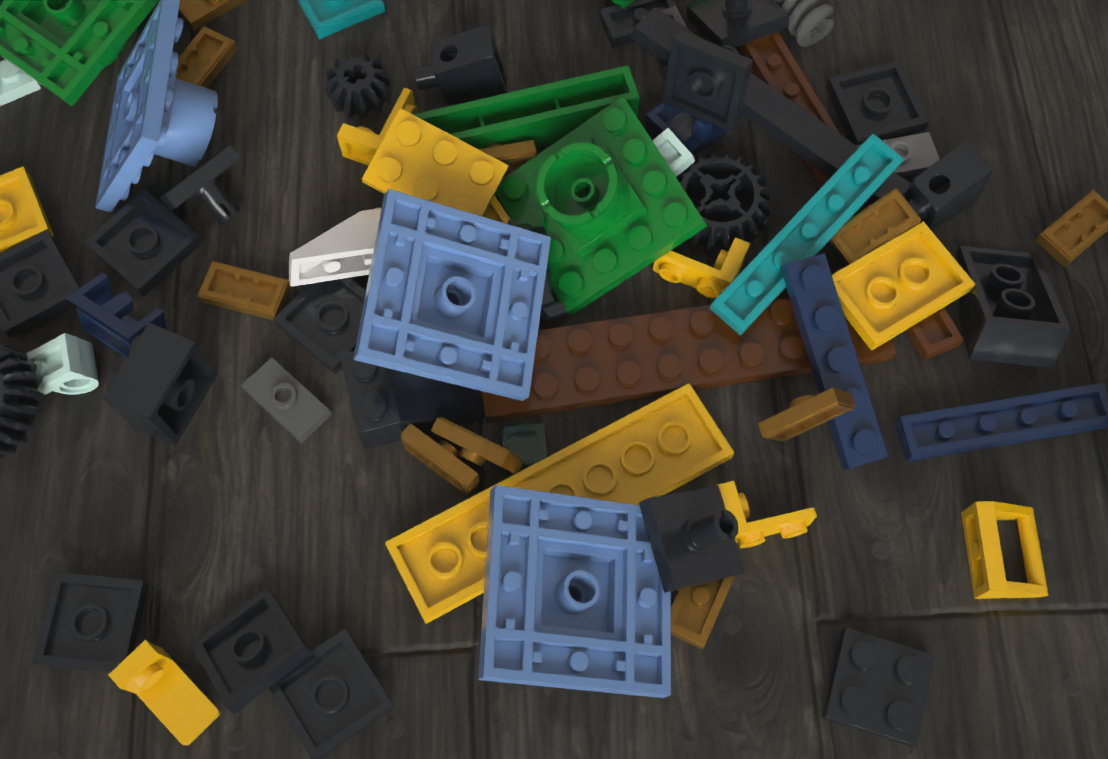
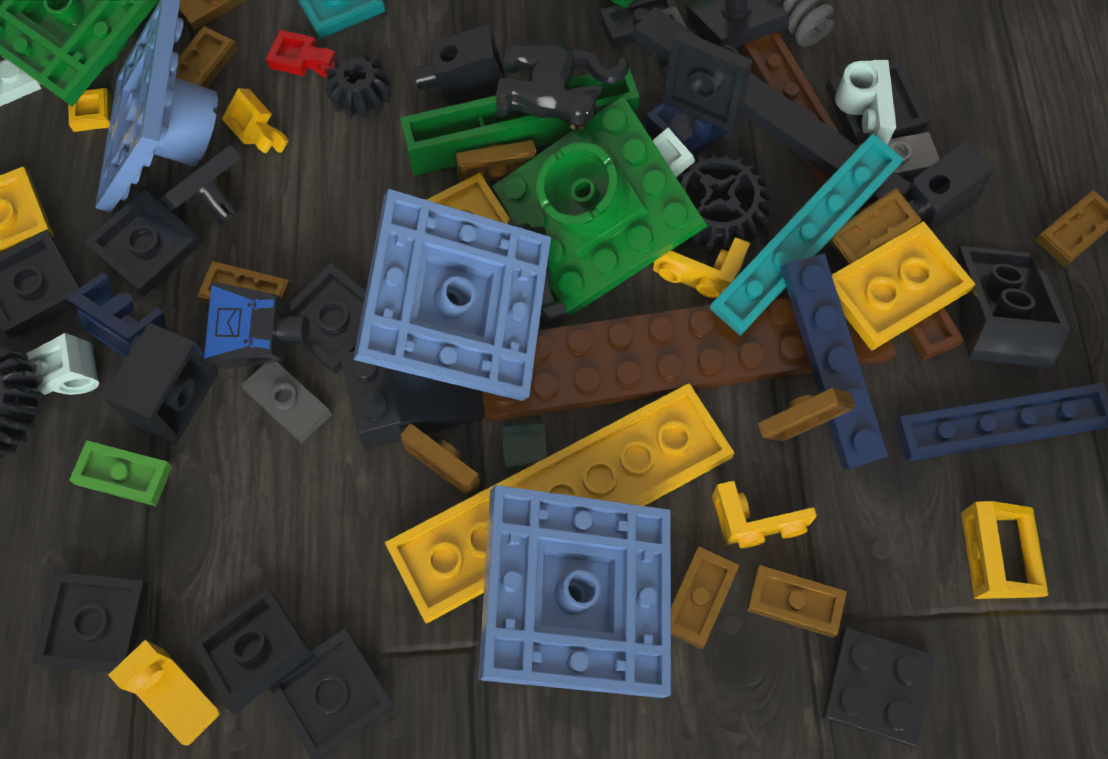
(91, 110): none -> yellow tile
(121, 473): none -> bright green plate
(249, 120): none -> yellow plate
(249, 327): none -> torso
(297, 53): none -> red plate
(337, 253): white slope -> none
(362, 143): yellow bracket -> none
(434, 166): yellow plate -> none
(476, 447): pearl gold plate -> none
(546, 89): none -> black animal
(692, 537): black tile -> none
(796, 601): none -> pearl gold plate
(868, 92): none -> light aqua plate

